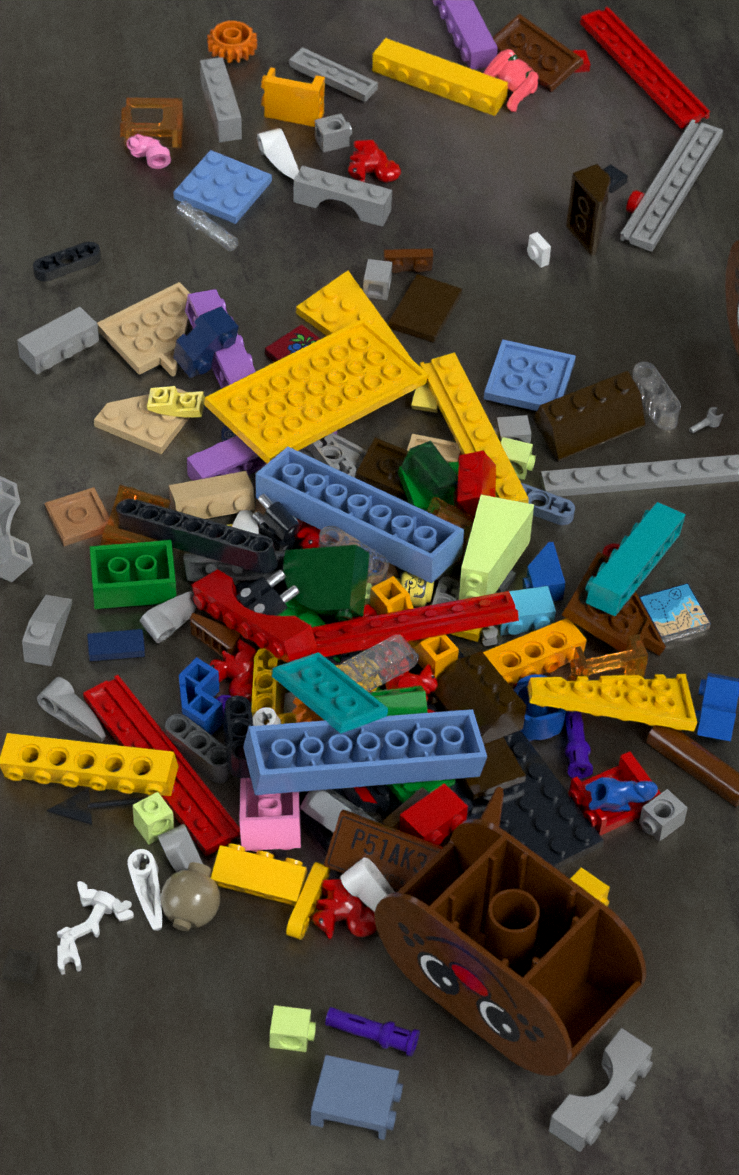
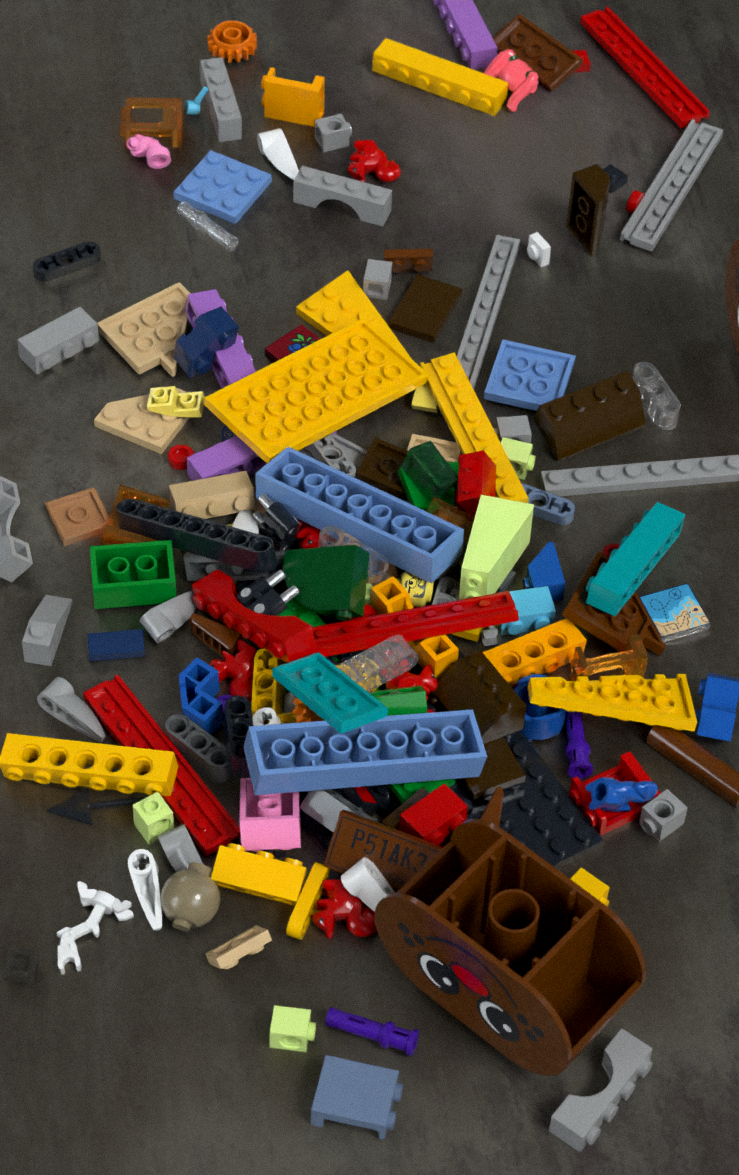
(178, 456): none -> red tile
(193, 107): none -> medium azure hand
(246, 943): none -> tan plate
(334, 74): light grey plate -> none
(487, 306): none -> light grey plate
(711, 420): light grey hand -> none

